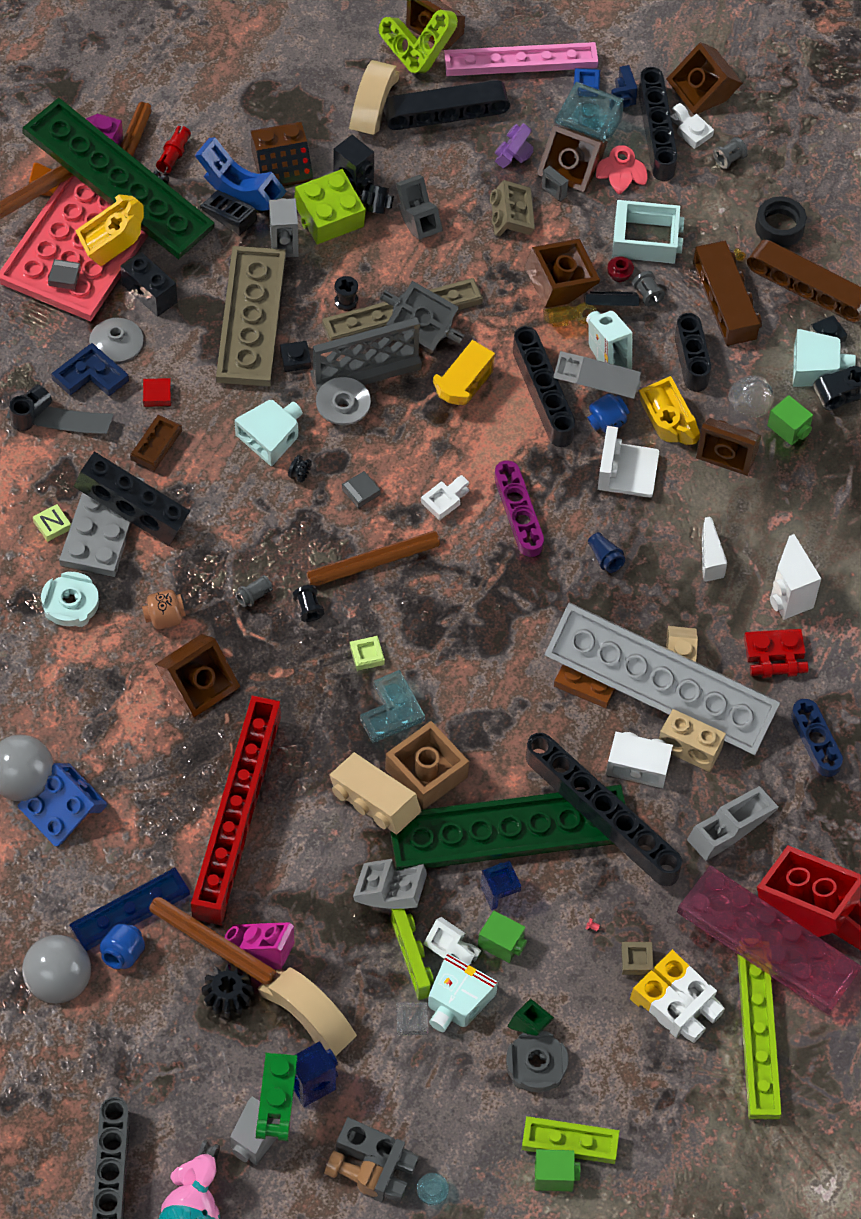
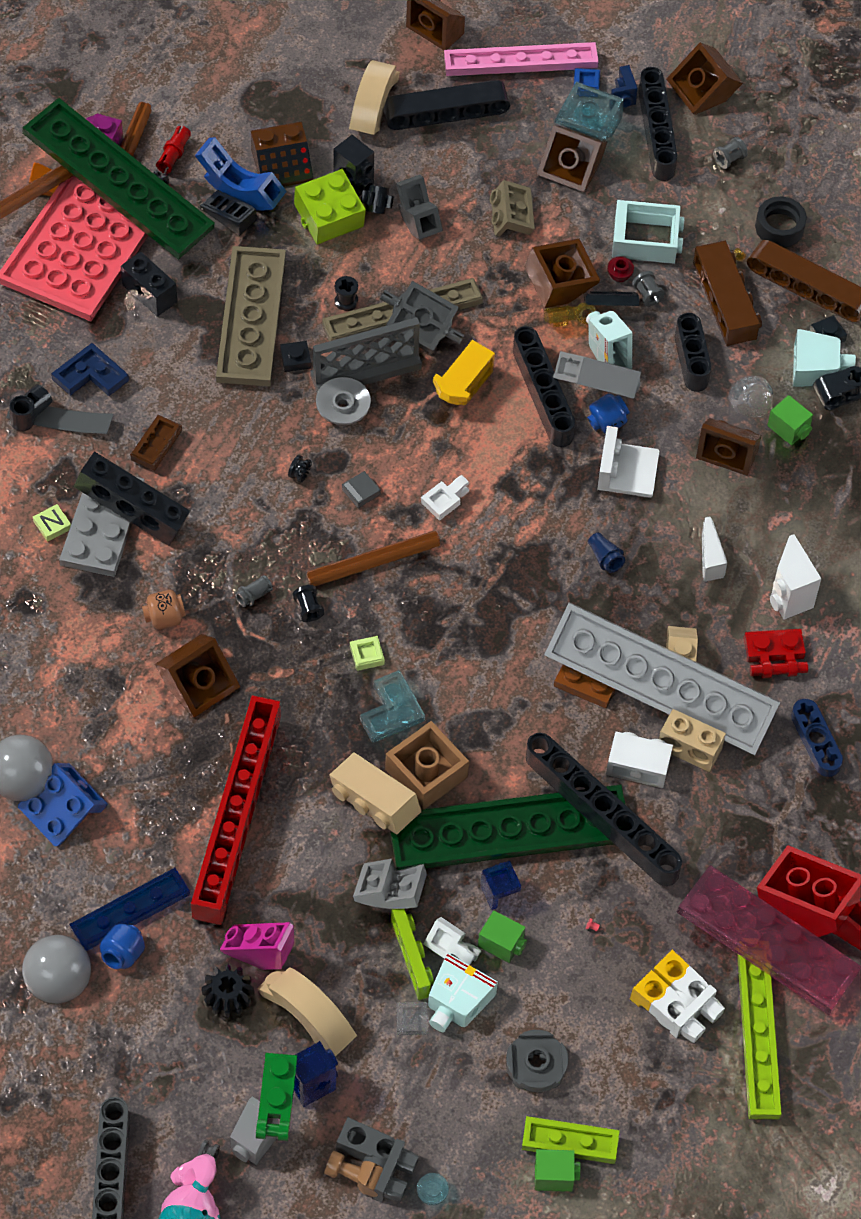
(64, 274): dark grey tile -> none
(70, 613): light aqua plate -> none
(112, 229): yellow piece -> none
(121, 347): light grey dish -> none
(156, 392): red tile -> none
(212, 941): dark orange axle -> none
(269, 429): light aqua torso -> none
(284, 226): light grey brick -> none
(420, 47): lime beam -> none
(515, 147): medium lavender piece -> none
(521, 507): magenta beam -> none
(530, 1019): dark green slope -> none
(554, 183): dark grey tile -> none
(620, 171): coral plate -> none
(636, 958): dark tan plate -> none
(666, 405): yellow piece -> none
(691, 129): white plate -> none
(731, 823): light grey slope -> none

